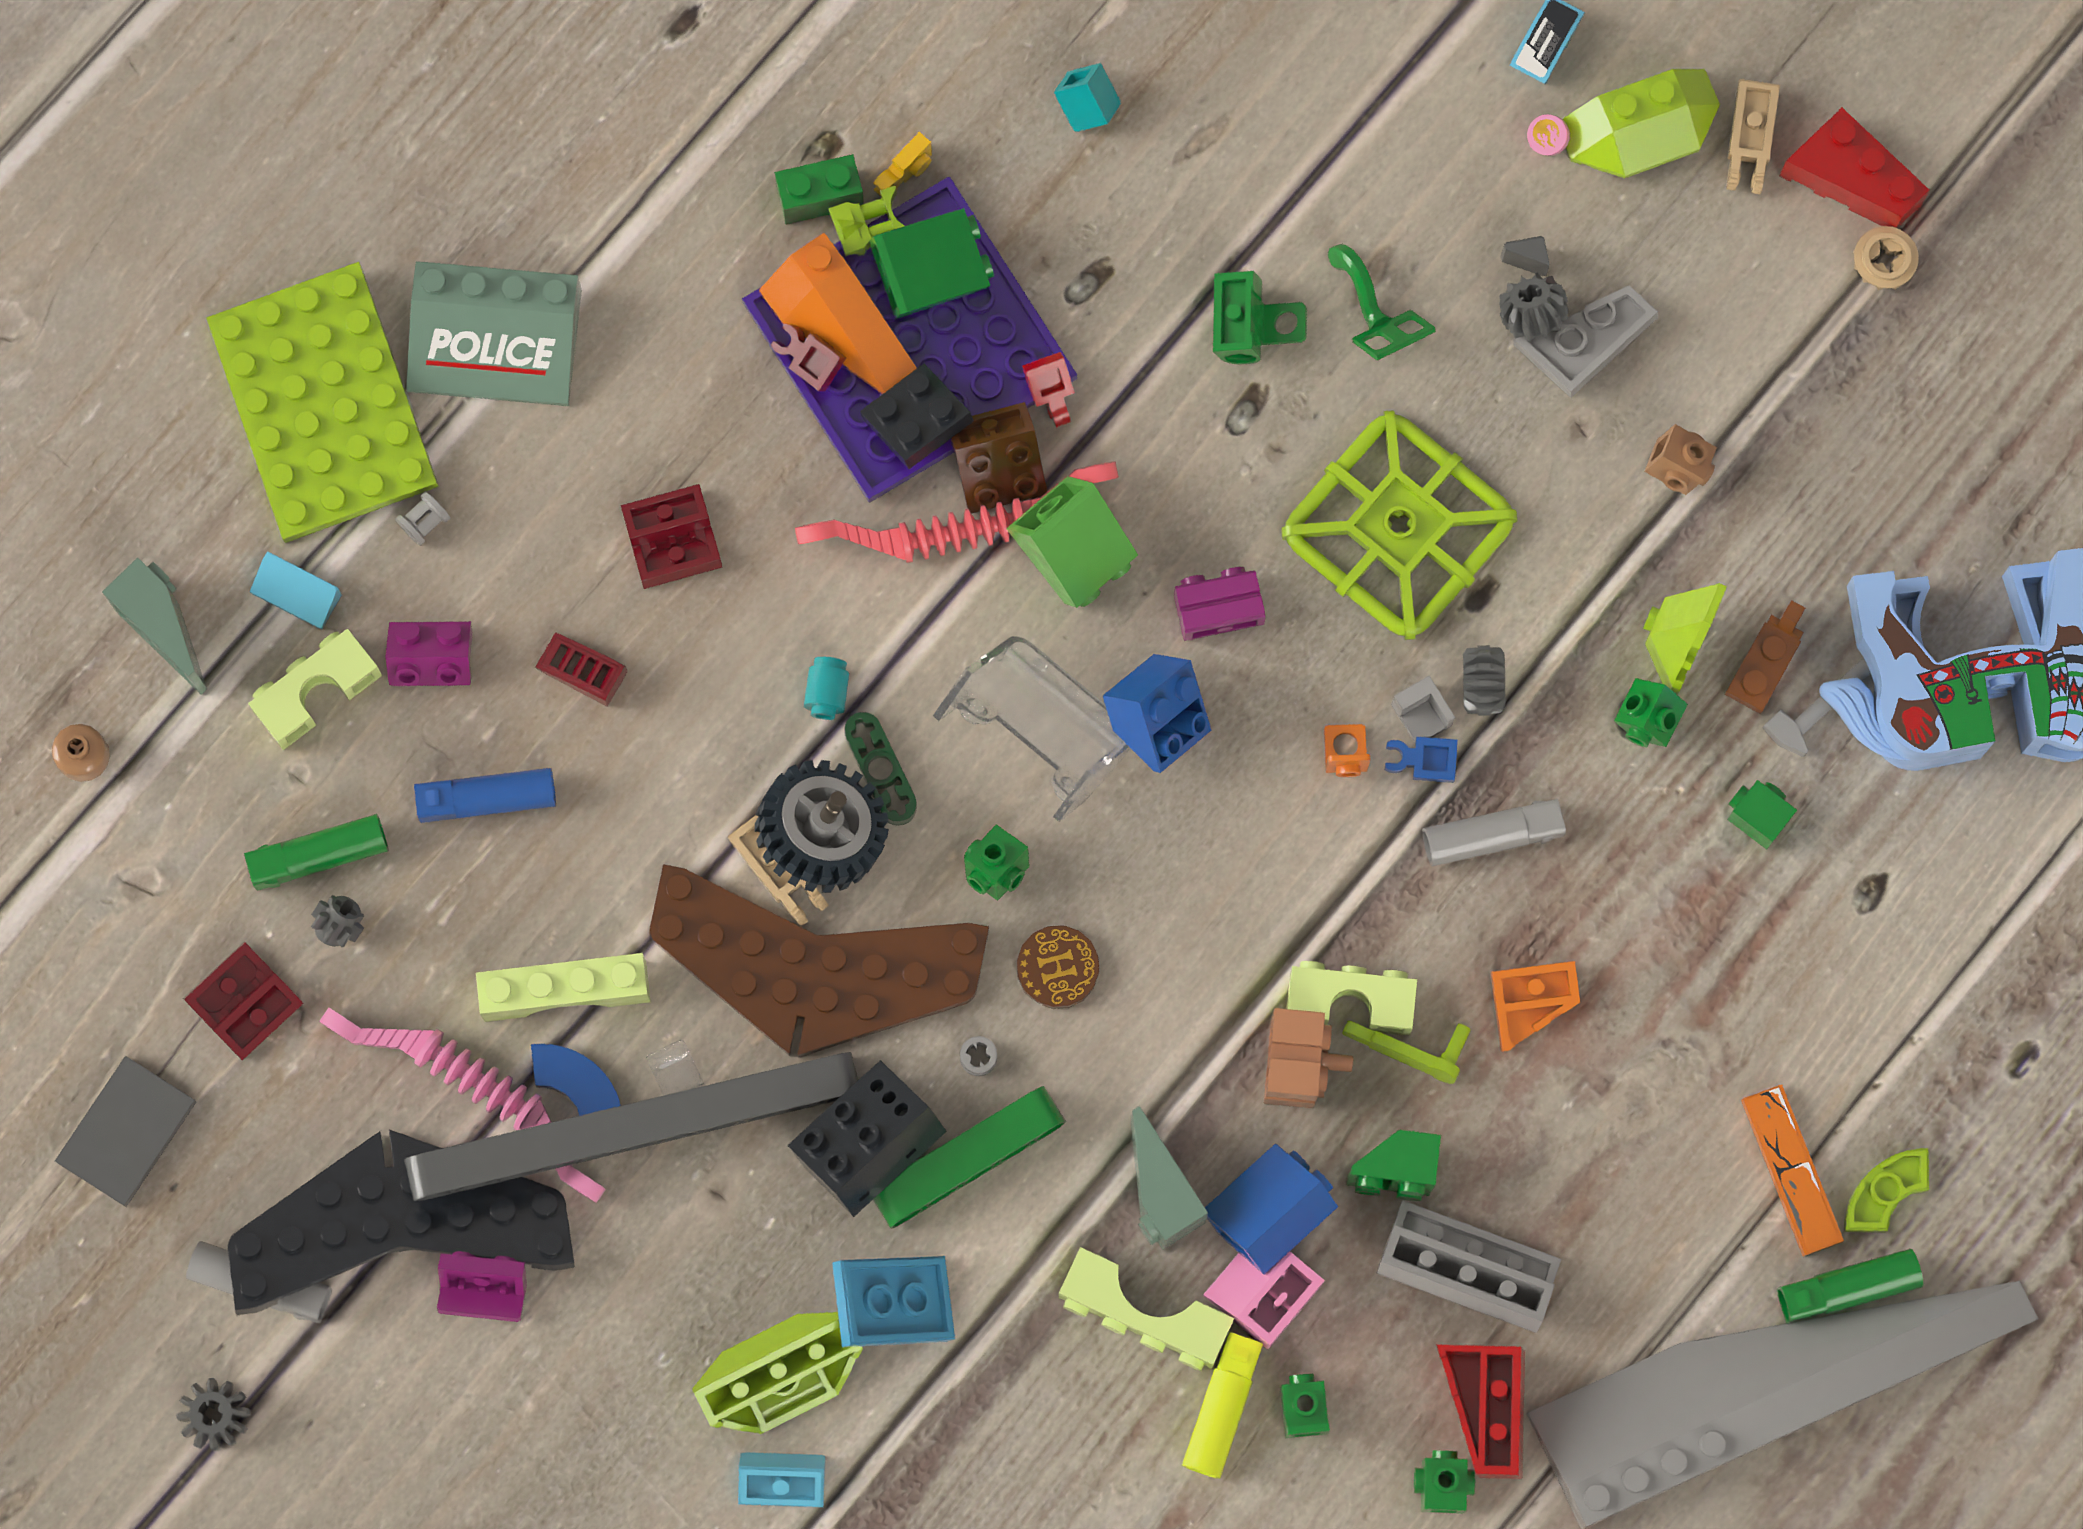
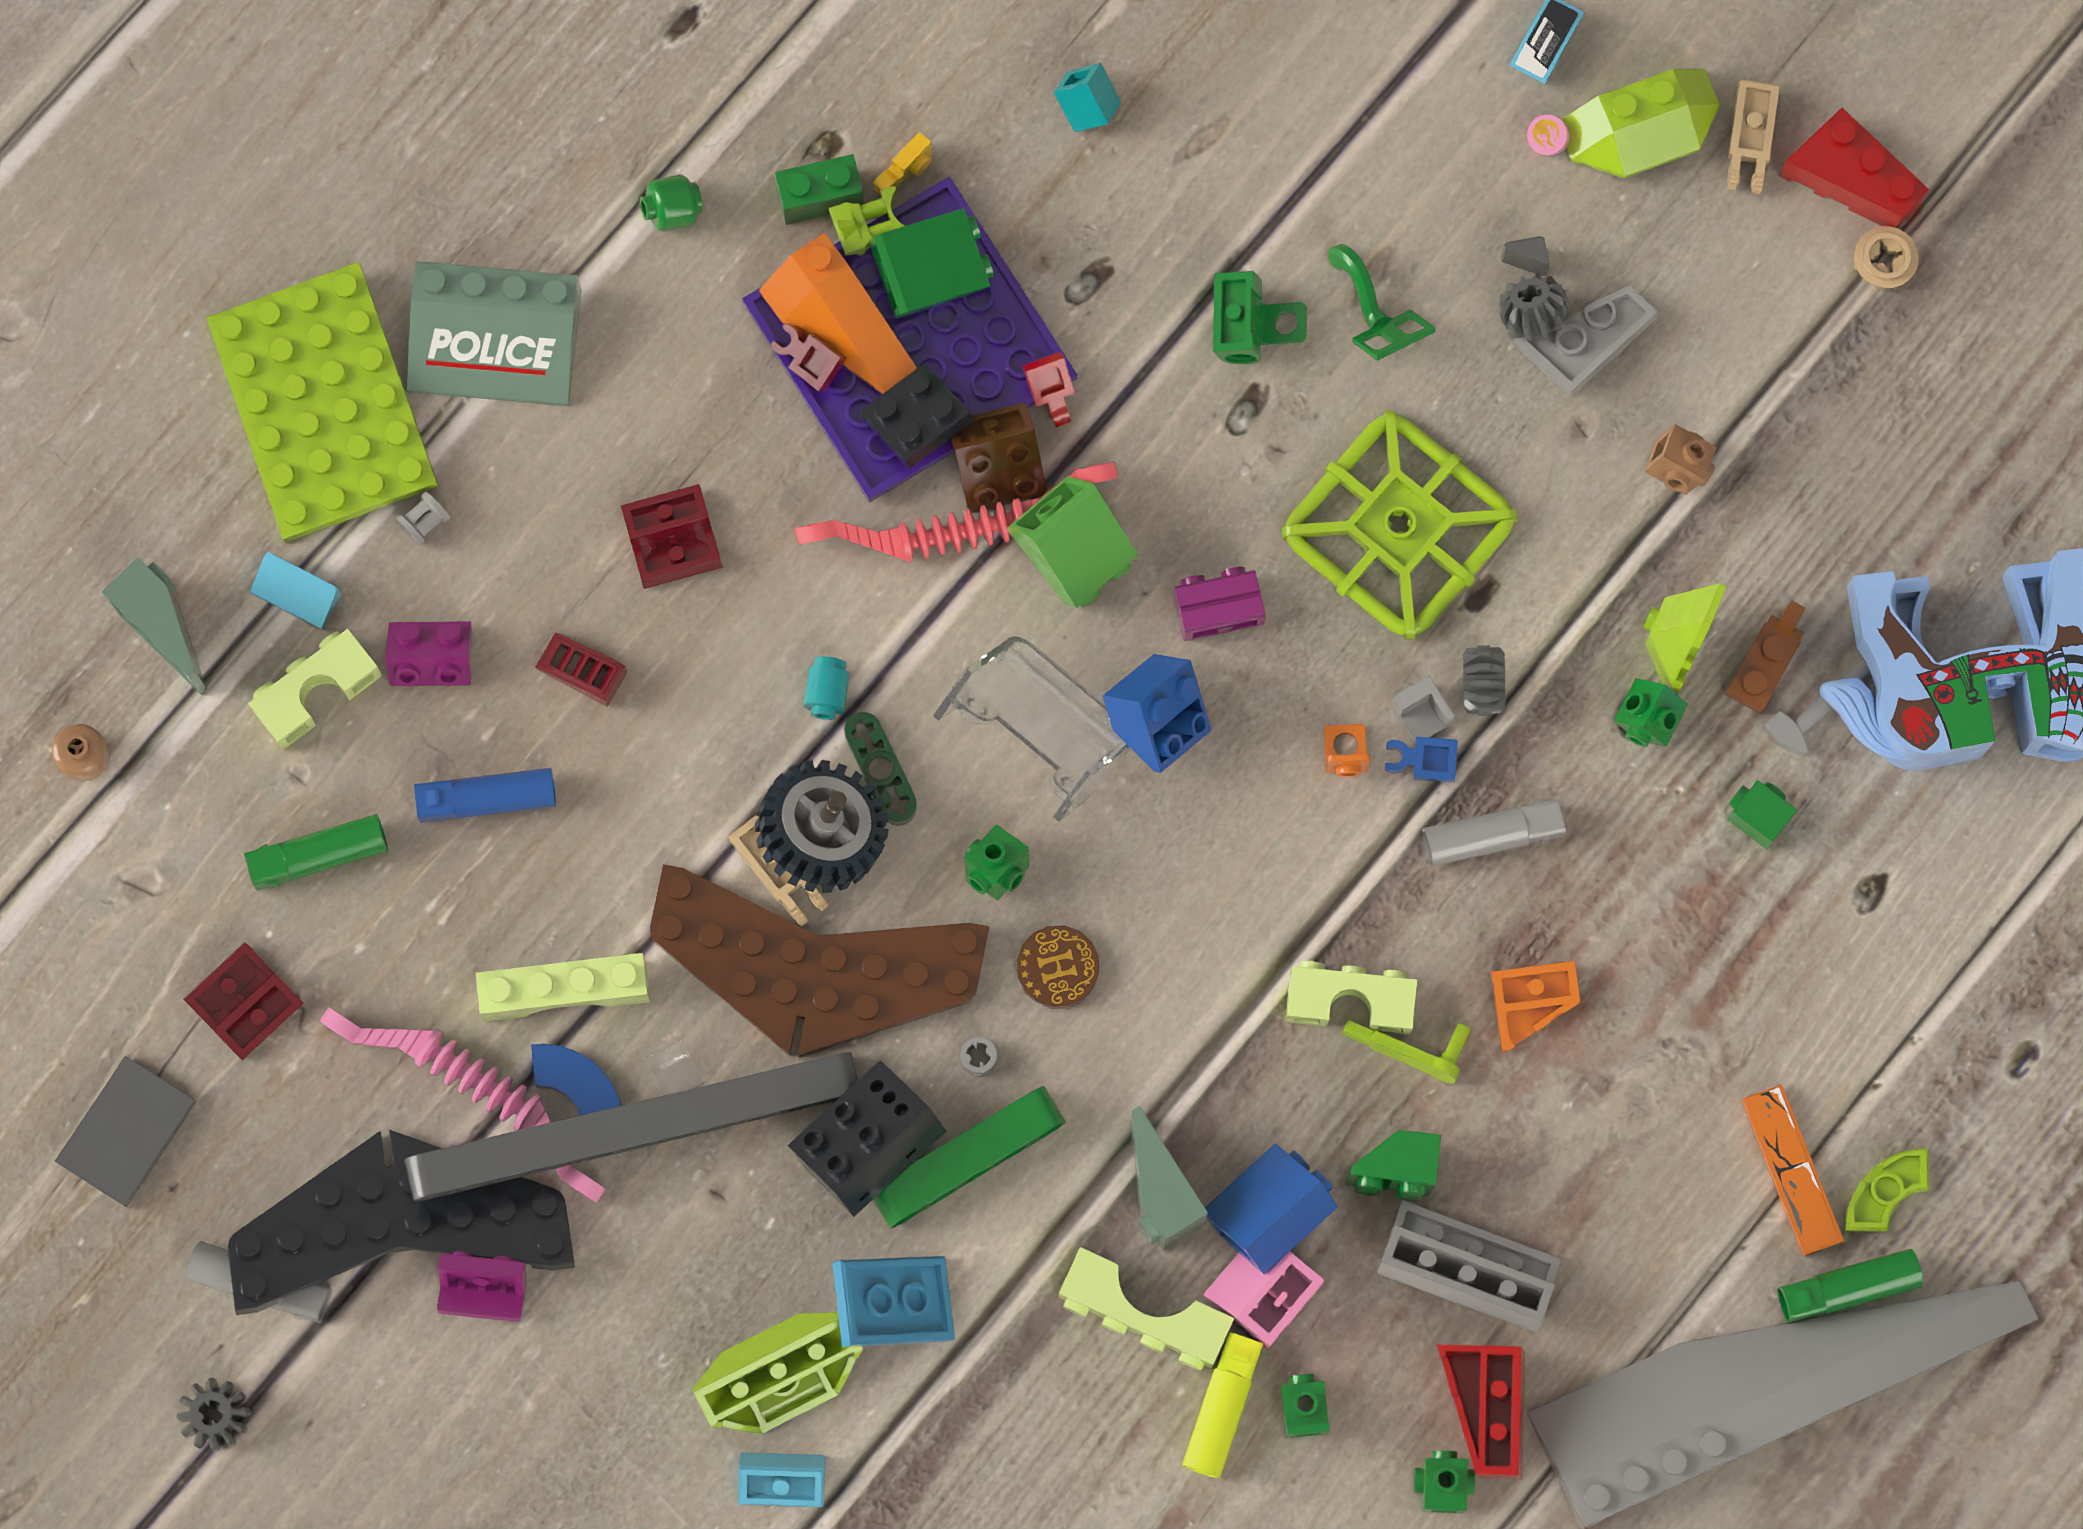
(337, 921): dark grey gear -> none
(671, 202): none -> green head
(1300, 1058): nougat brick -> none

